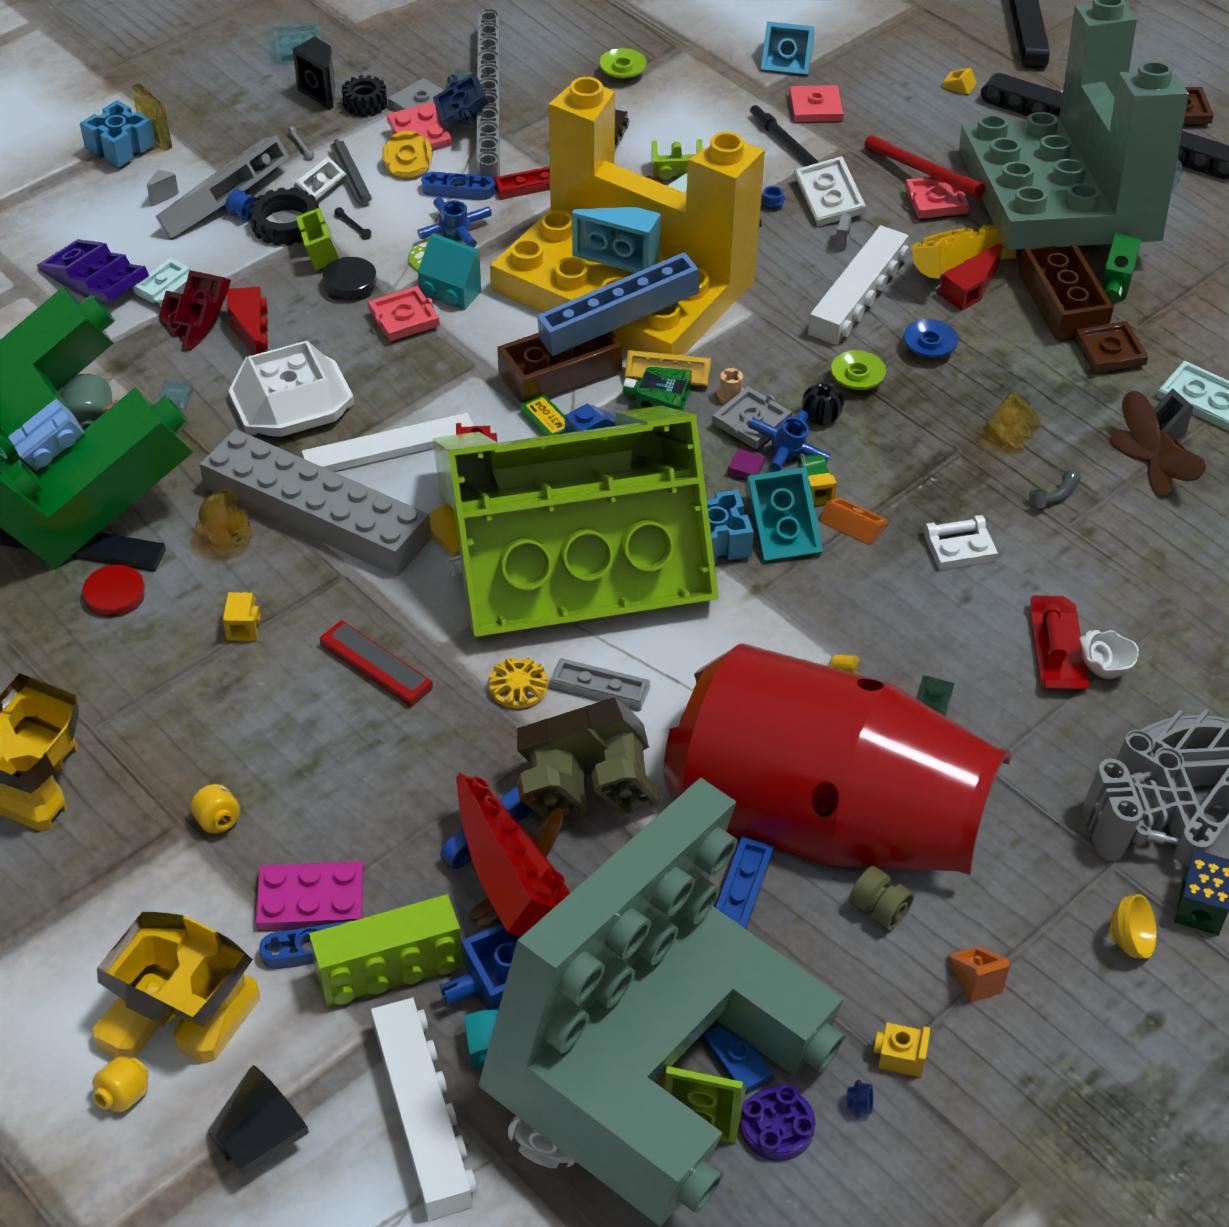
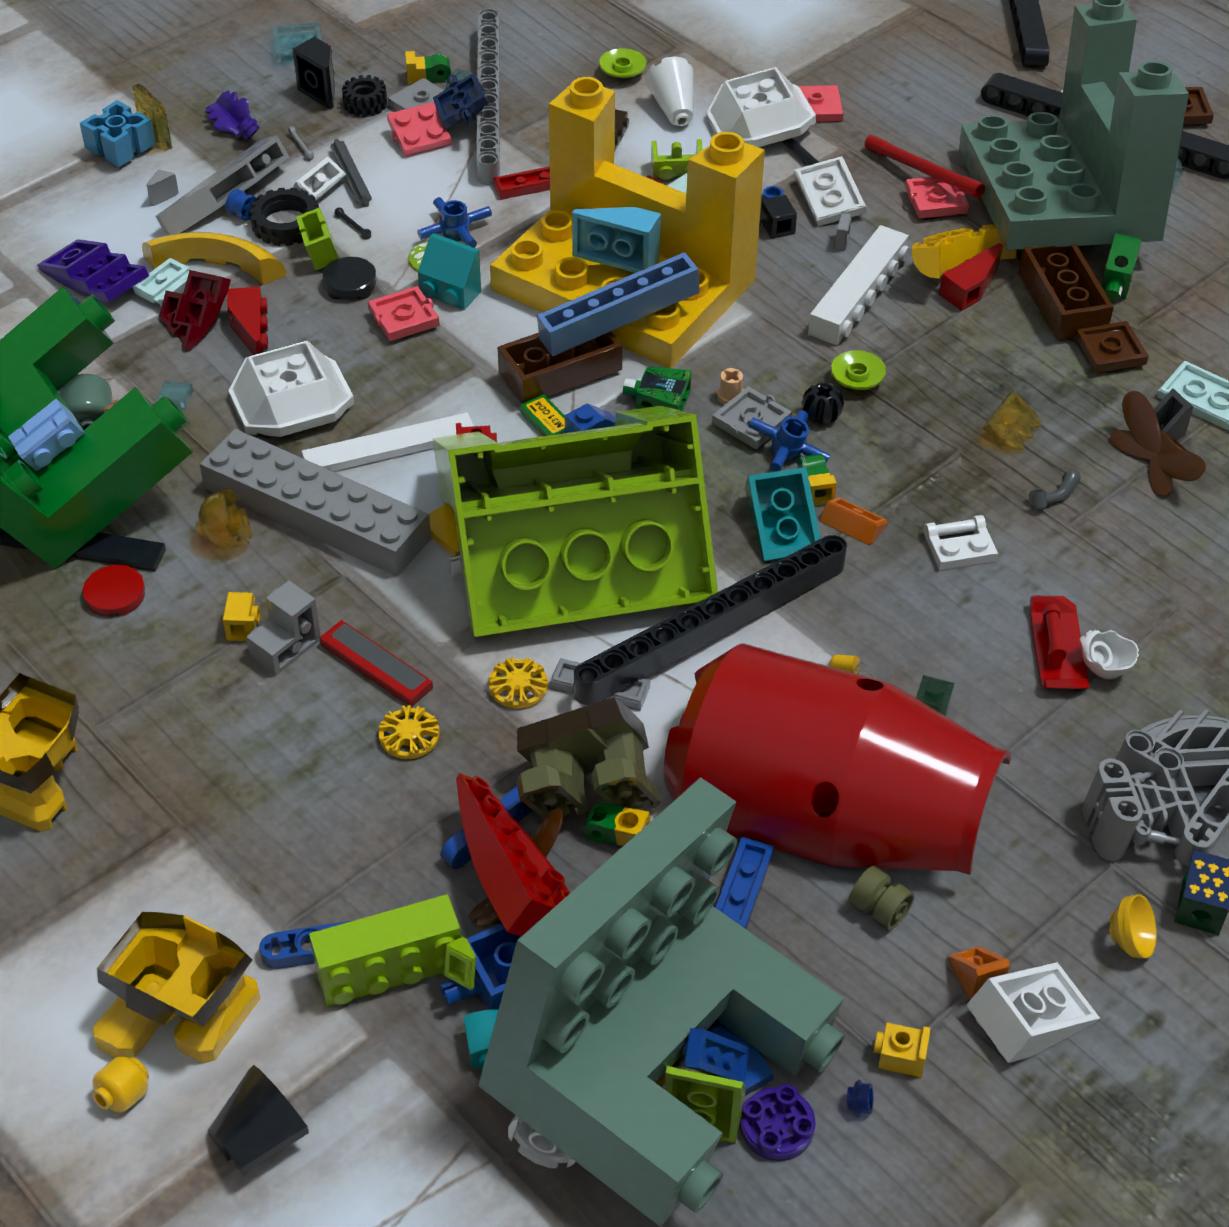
(213, 806): yellow head -> none
(215, 249): none -> yellow brick
(232, 115): none -> dark purple plant
(288, 631): none -> light grey brick
(309, 895): dark pink plate -> none
(407, 154): yellow tile -> none
(408, 732): none -> yellow wheel
(422, 1109): white brick -> none
(432, 68): none -> leg
(442, 185): blue beam -> none
(460, 962): none -> lime slope
(614, 823): none -> leg
(638, 361): yellow plate -> none
(673, 88): none -> white cone
(708, 620): none -> black beam
(715, 1055): none -> blue plate
(729, 526): dark azure brick -> none
(745, 464): magenta tile -> none
(761, 108): none -> white piece
(778, 216): none -> black brick
(788, 48): medium azure slope -> none
(930, 338): blue dish -> none
(960, 81): yellow slope -> none
(1030, 1010): none -> white slope

